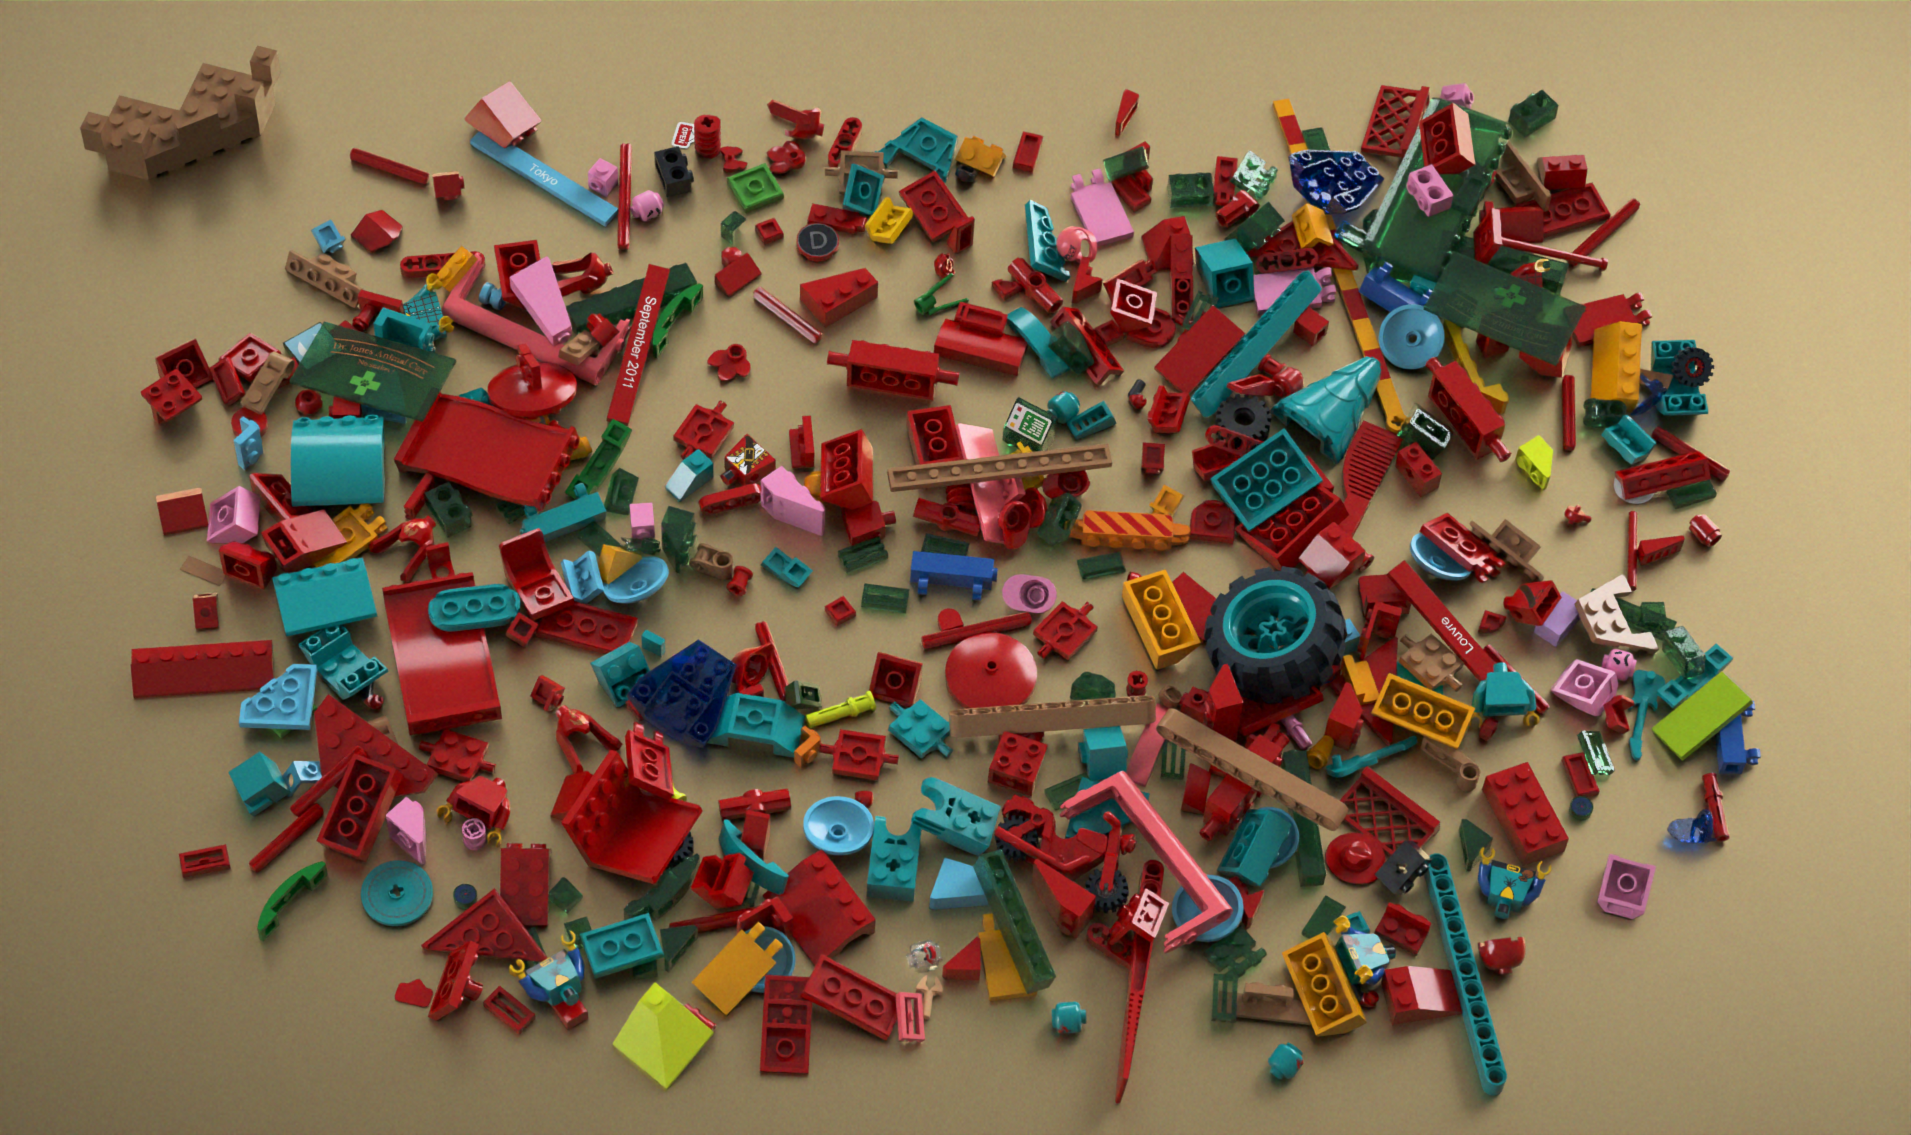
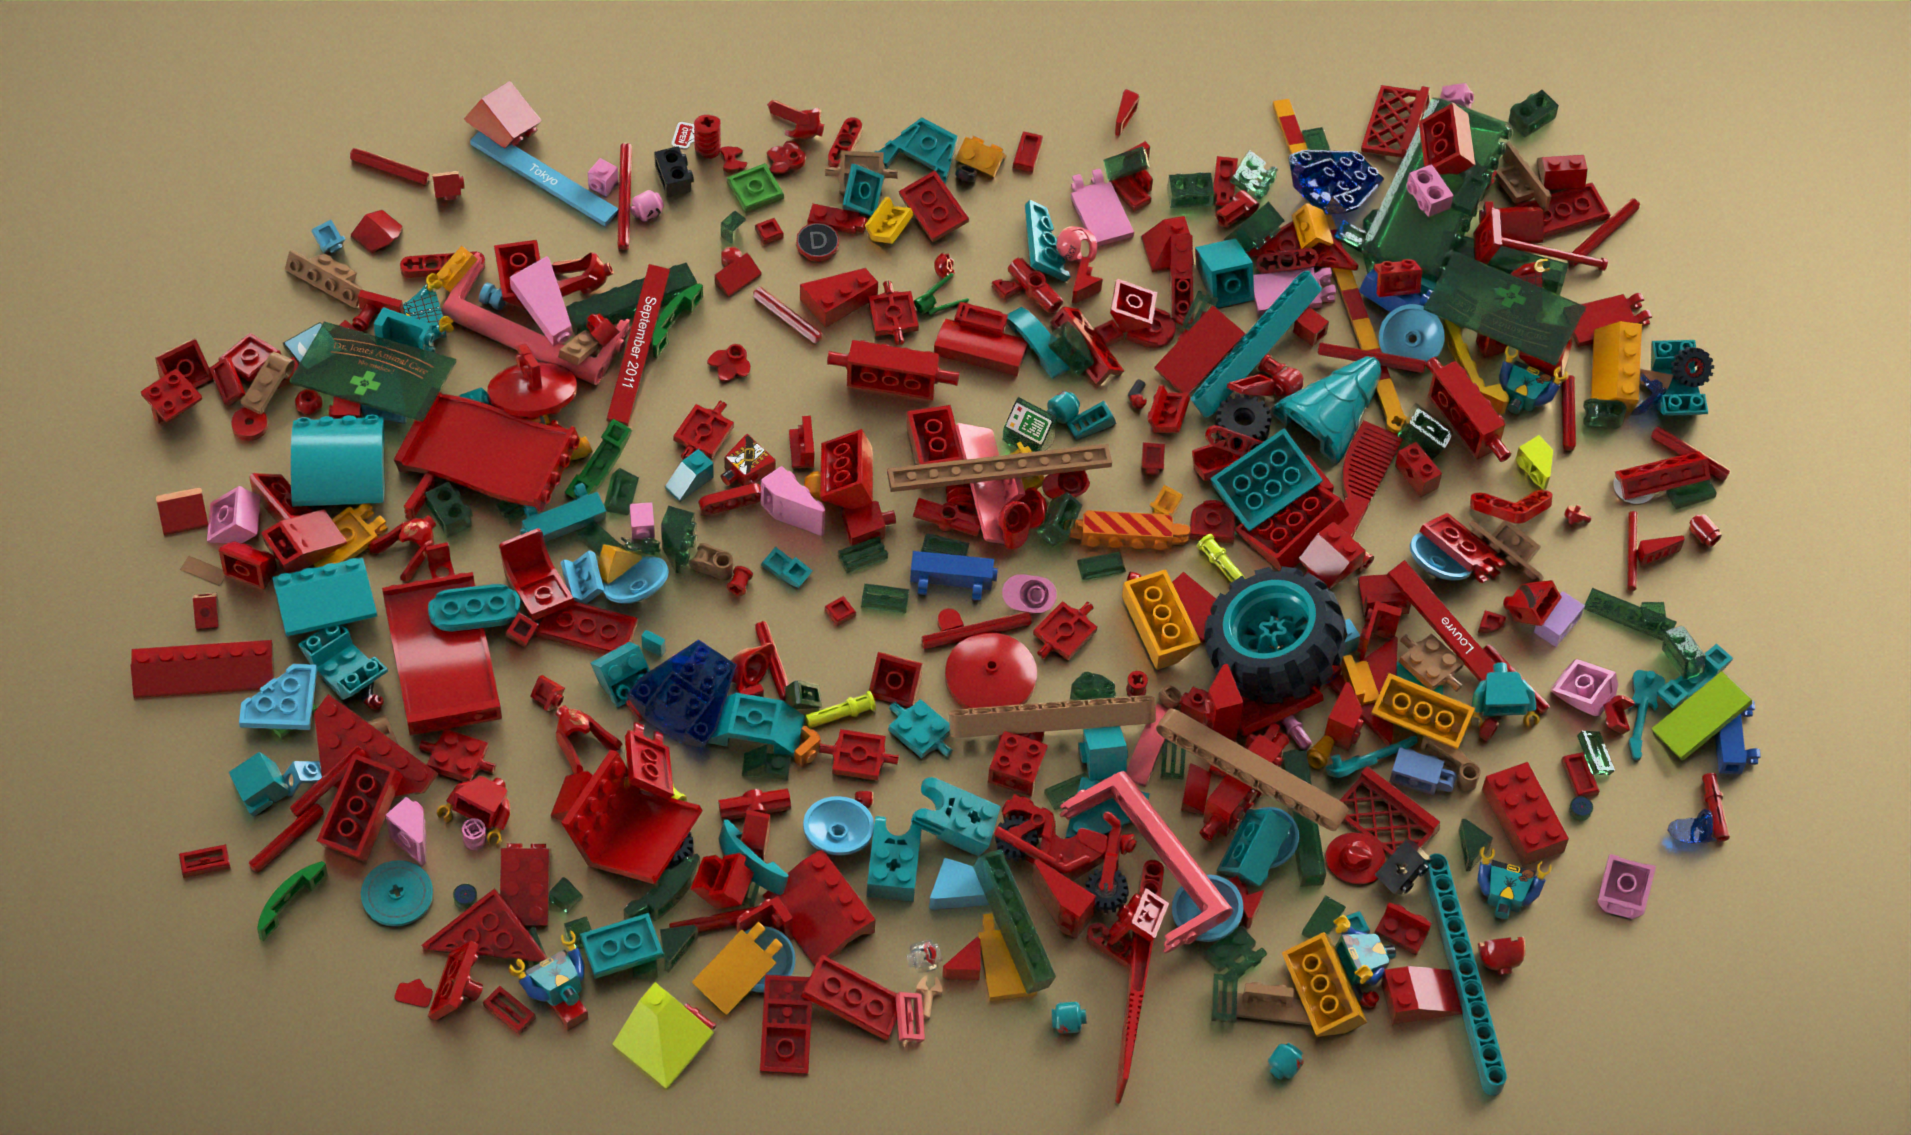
(215, 115): medium nougat brick -> none
(248, 443): medium azure bracket -> none
(766, 765): none -> clear green slope
(893, 313): none -> red plate
(962, 235): red slope -> none
(1137, 274): red hinge -> none
(1218, 556): none -> neon yellow pin
(1386, 360): none -> red axle
(1398, 278): none -> red bracket
(1421, 772): none -> medium blue brick
(1509, 511): none -> red beam
(1527, 385): none -> torso
(1605, 620): wing -> none
(1619, 662): bright pink head -> none
(1629, 440): teal bracket -> none

